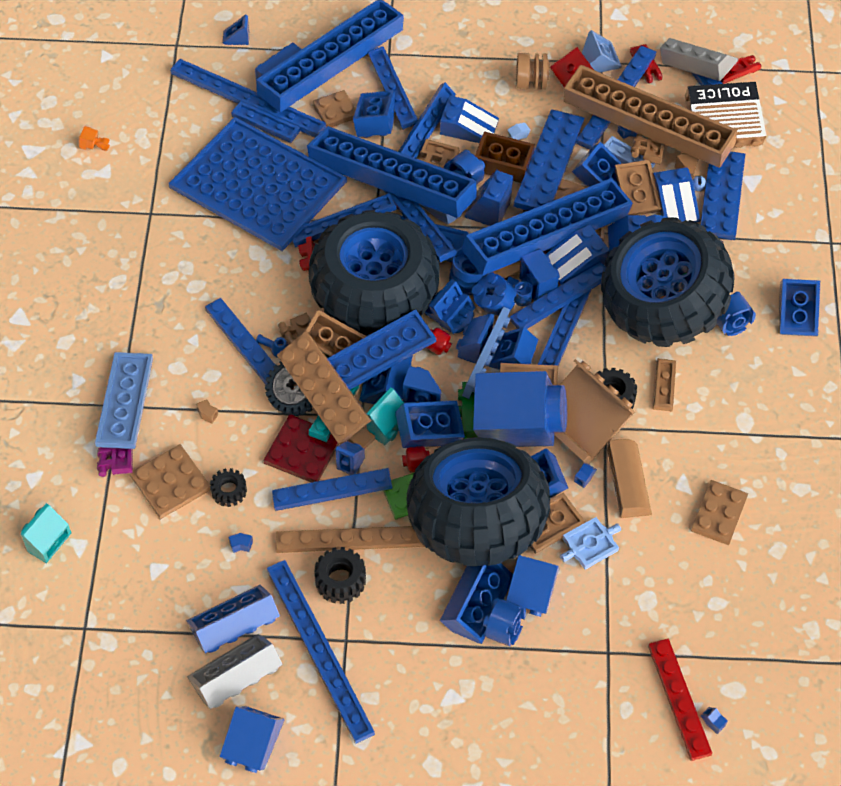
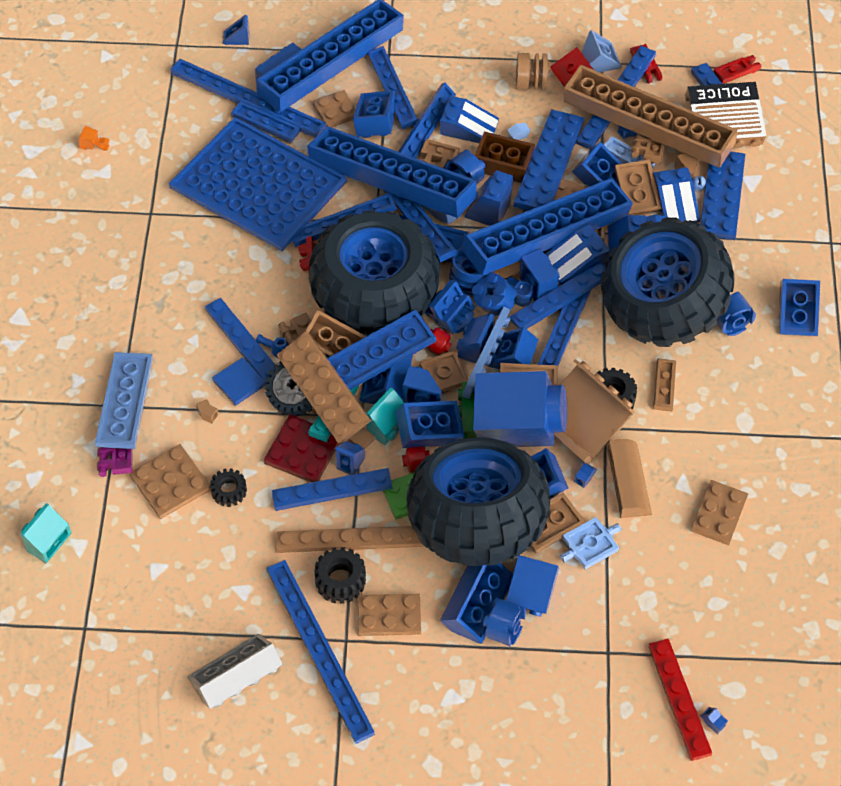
(233, 618): slope -> none
(239, 381): none -> blue tile
(241, 542): blue piece -> none
(251, 738): blue slope -> none
(389, 614): none -> medium nougat plate
(446, 371): none -> medium nougat plate
(696, 59): light grey slope -> none

